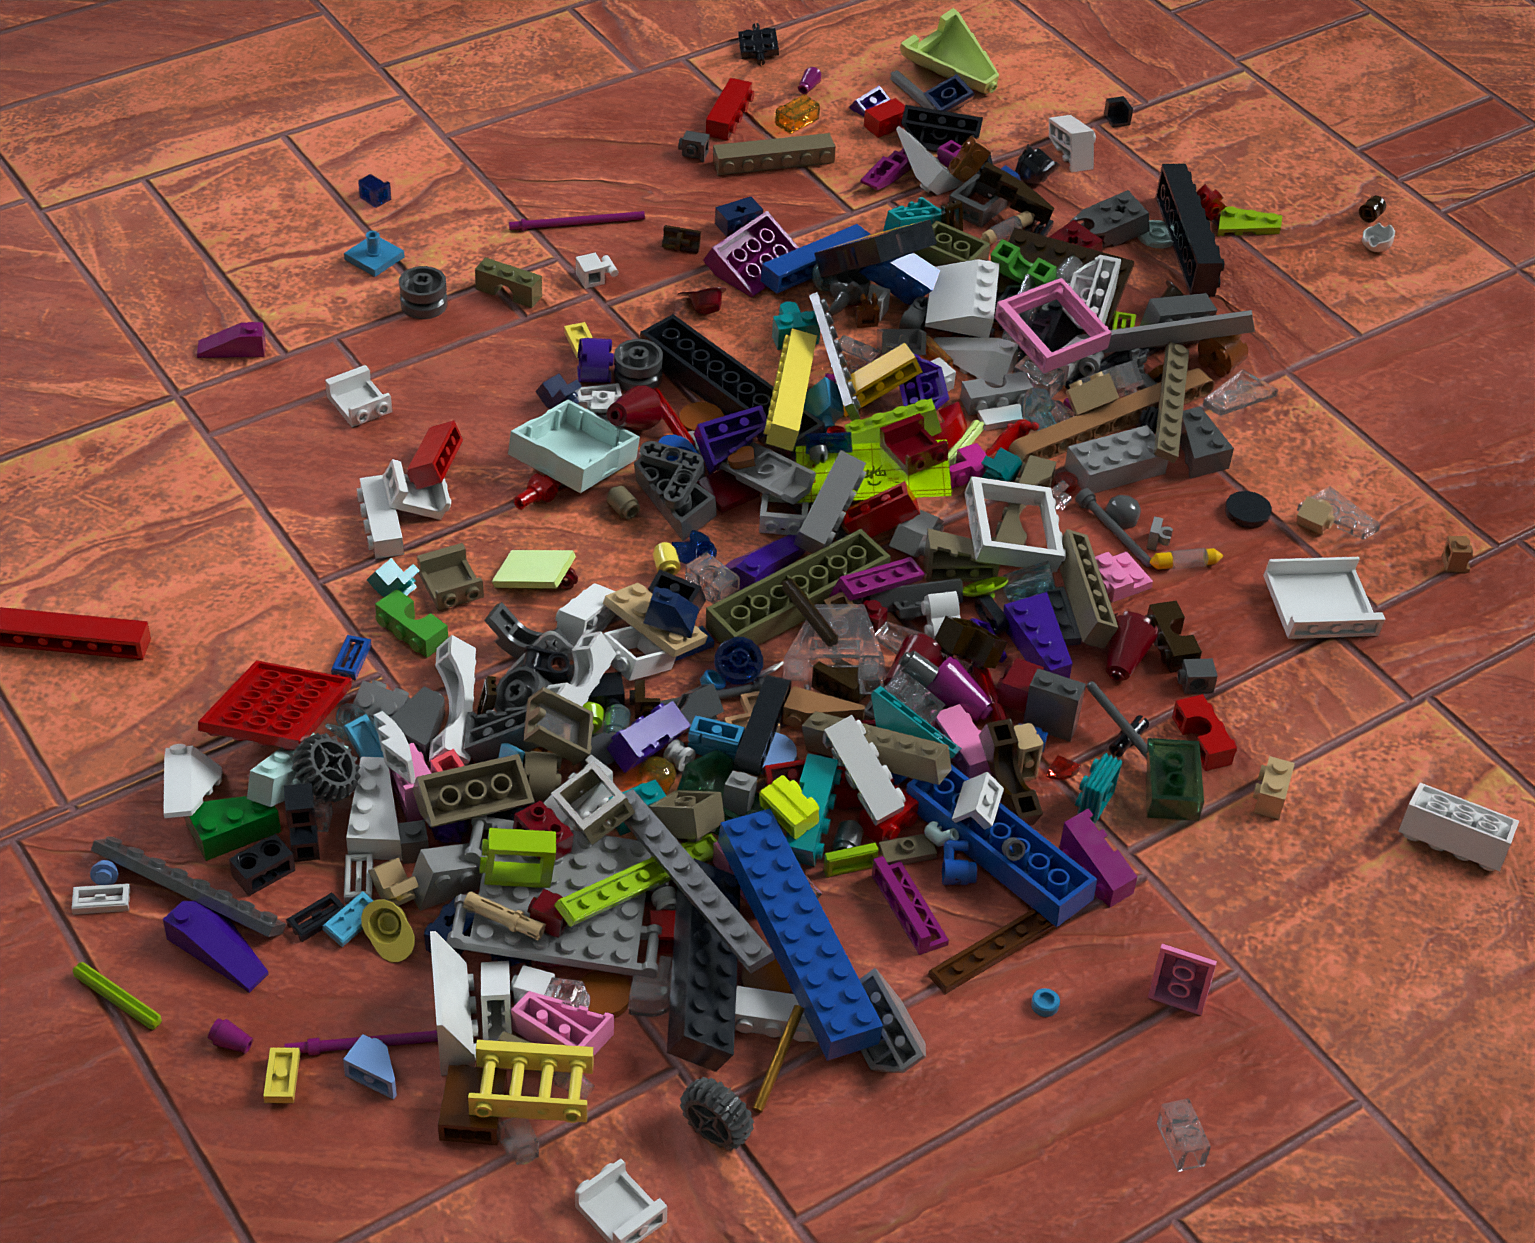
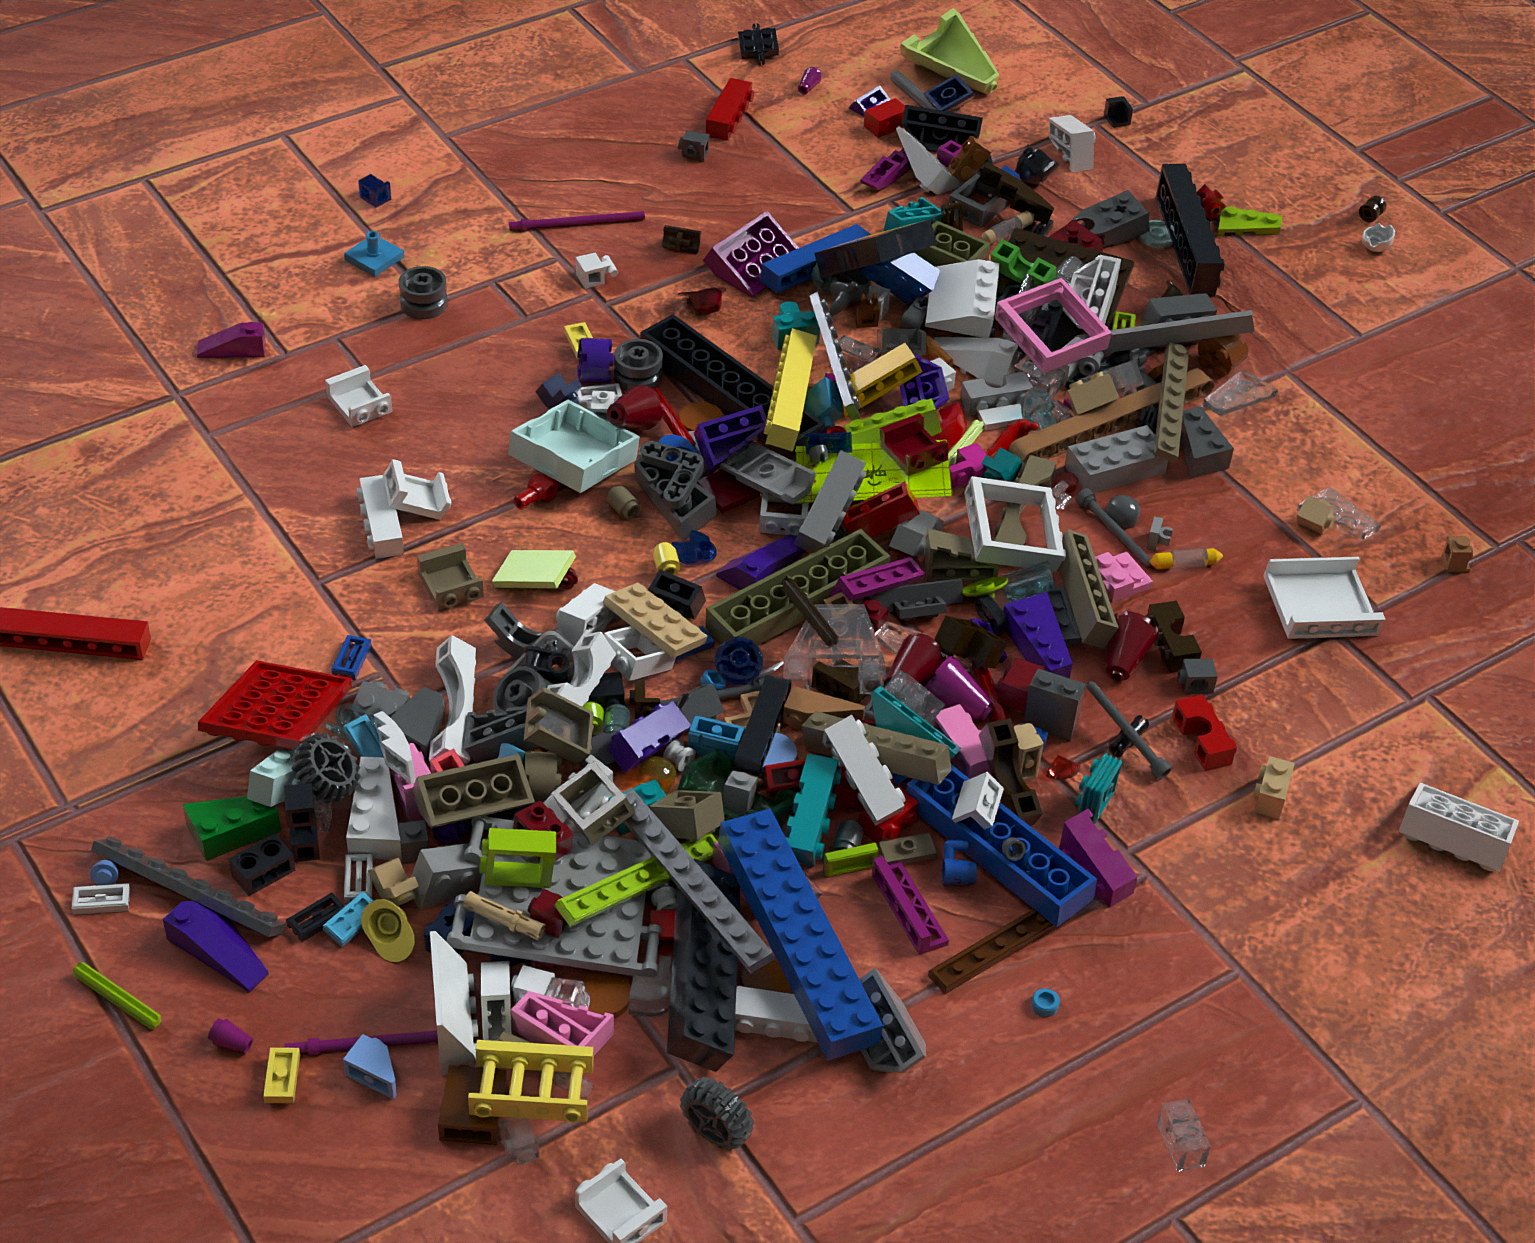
(187, 779): white wedge -> none
(392, 577): brick -> none
(398, 615): bright green arch -> none
(435, 455): red brick -> none
(488, 696): dark brown tile -> none
(524, 285): olive arch -> none
(671, 612): dark blue slope -> none
(713, 576): clear brick -> none
(736, 214): dark blue brick -> none
(742, 458): dark orange tile -> none
(773, 154): dark tan brick -> none
(778, 1058): pearl gold bar -> none
(790, 806): neon yellow brick -> none
(797, 114): clear yellow brick -> none
(918, 667): dark grey brick -> none
(937, 607): white brick -> none
(938, 837): light aqua arm -> none
(1174, 779): clear green slope -> none
(1182, 979): bright pink slope -> none
(1248, 509): black tile -> none

